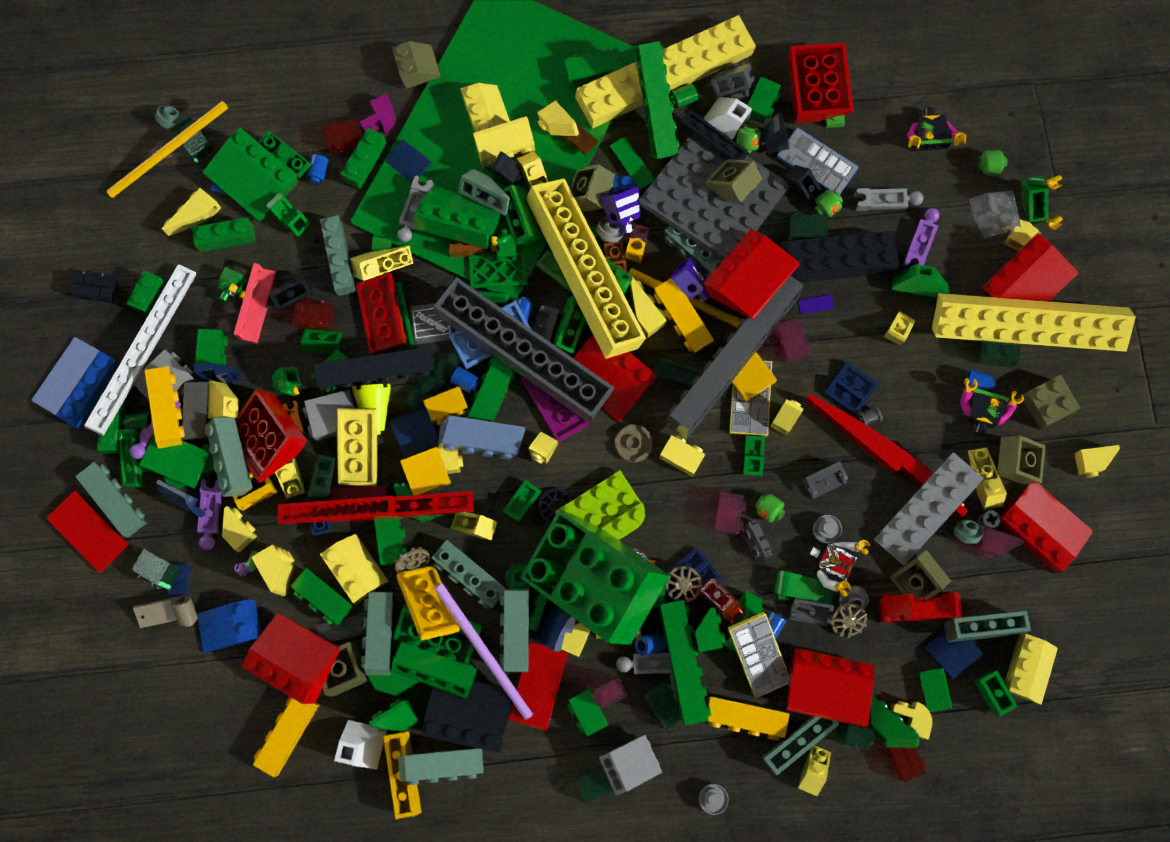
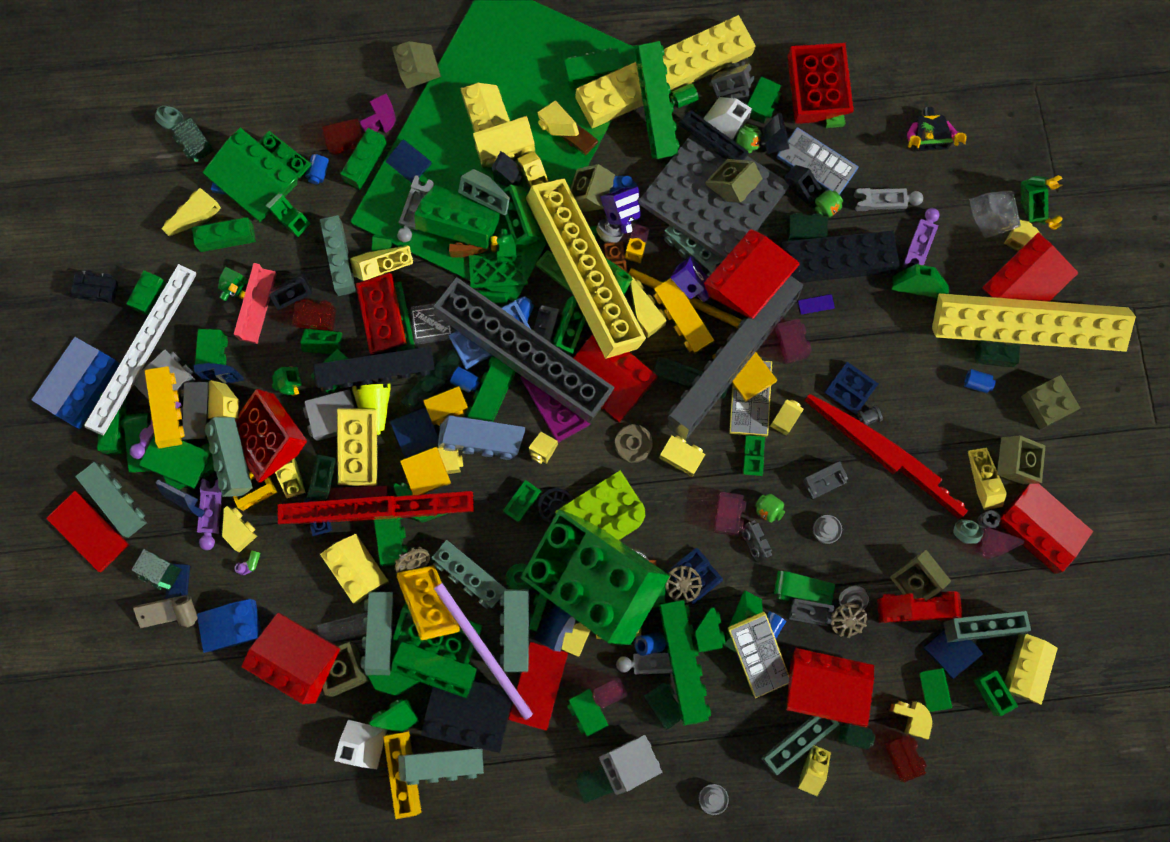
(130, 468): green tile -> none
(167, 149): yellow piece -> none
(276, 568): light yellow slope -> none
(284, 736): yellow brick -> none
(295, 416): dark orange plate -> none
(321, 597): green brick -> none
(474, 525): light yellow slope -> none
(632, 163): green tile -> none
(722, 600): clear red brick -> none
(748, 717): yellow brick -> none
(837, 563): torso -> none
(890, 727): green slope -> none
(899, 328): light yellow slope -> none
(928, 508): light grey plate -> none
(986, 408): torso -> none
(992, 162): bright green head -> none
(1094, 460): light yellow slope -> none

